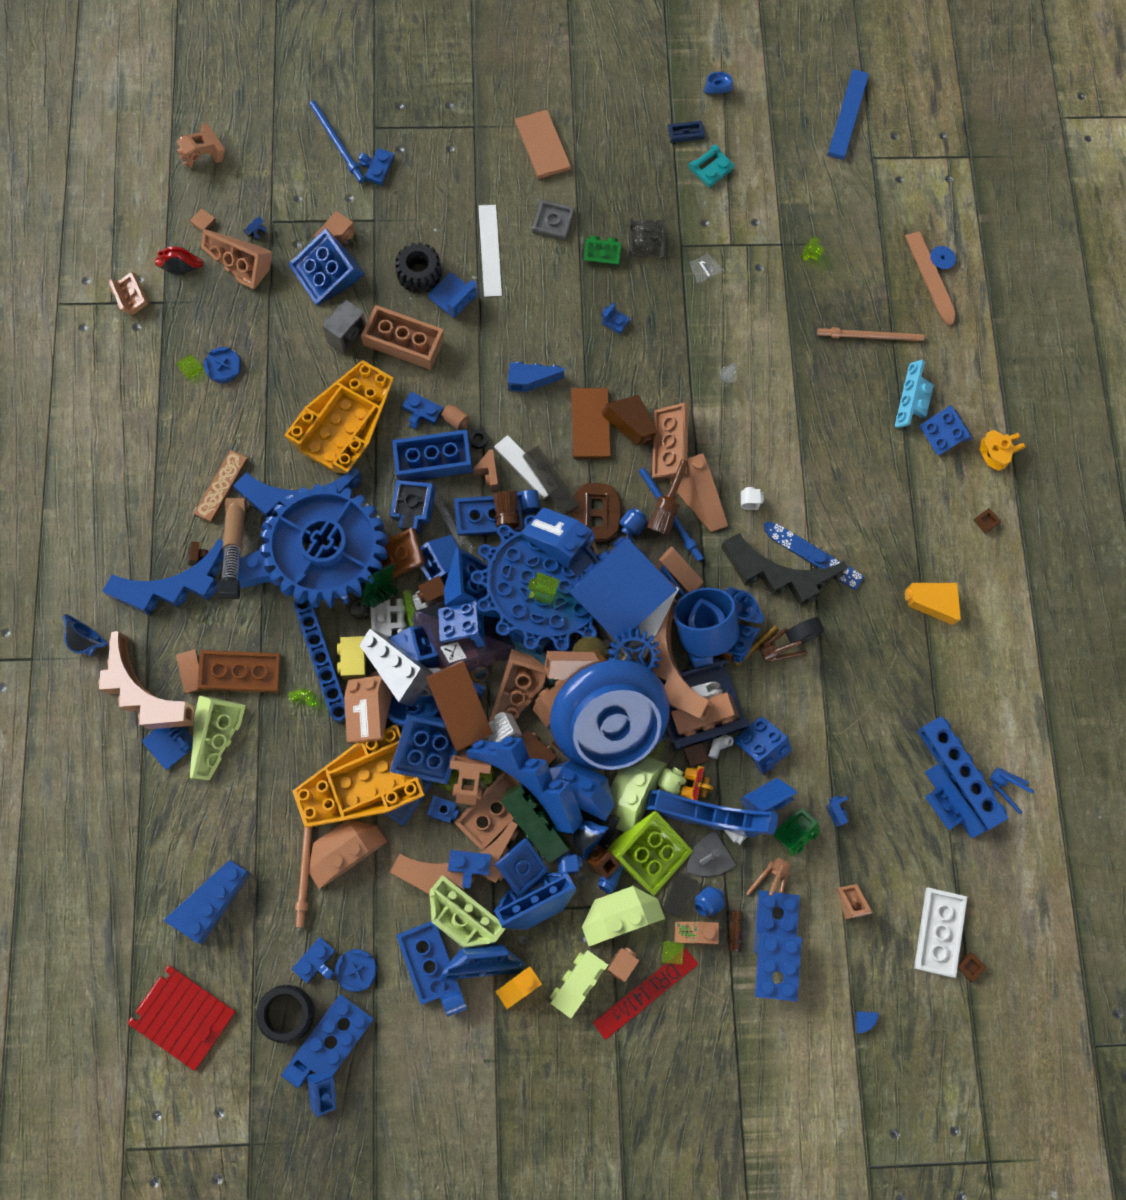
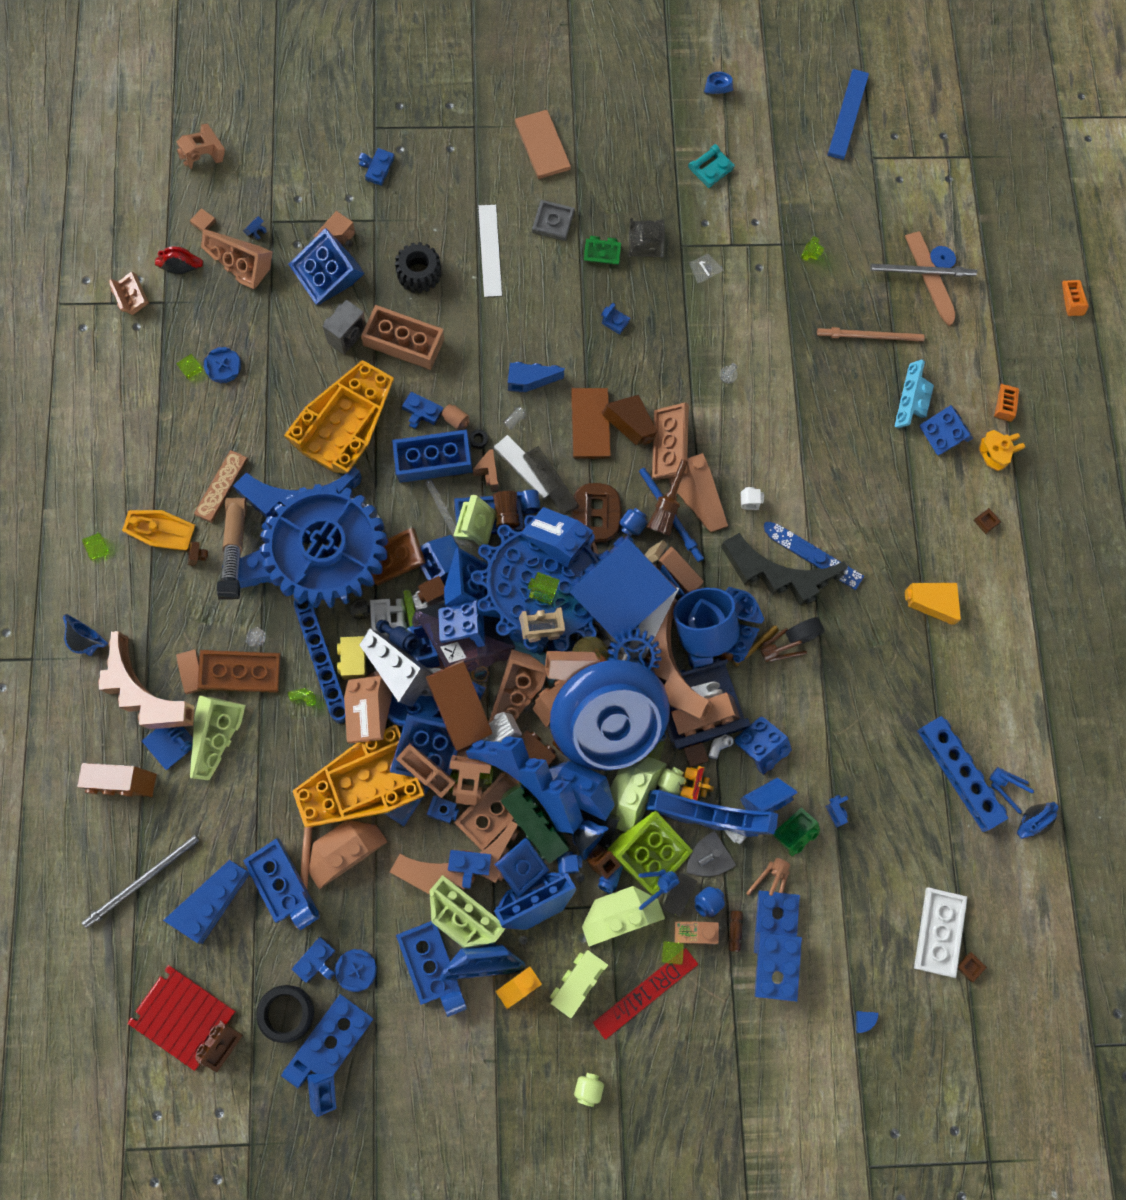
(95, 546): none -> clear neon green slope
(97, 915): none -> flat silver bar
(116, 779): none -> wedge
(159, 529): none -> light orange piece
(173, 590): blue arch -> none
(218, 1046): none -> reddish brown bracket
(255, 637): none -> clear plate
(293, 898): none -> blue hinge
(351, 165): blue bar -> none
(381, 589): dark green hinge -> none
(399, 636): none -> dark blue piece
(412, 504): piece -> none
(425, 770): none -> nougat slope
(453, 294): blue bracket -> none
(475, 521): none -> yellowish green bracket
(514, 418): none -> clear pin
(542, 625): none -> tan window
(589, 1090): none -> yellowish green head
(622, 964): nougat brick -> none
(656, 551): none -> tan tile
(666, 883): none -> blue plant
(686, 134): dark blue tile -> none
(853, 902): nougat slope -> none
(950, 804): blue bracket -> none
(957, 271): none -> flat silver bar
(999, 411): none -> orange slope
(1038, 820): none -> blue hat
(1074, 308): none -> orange slope

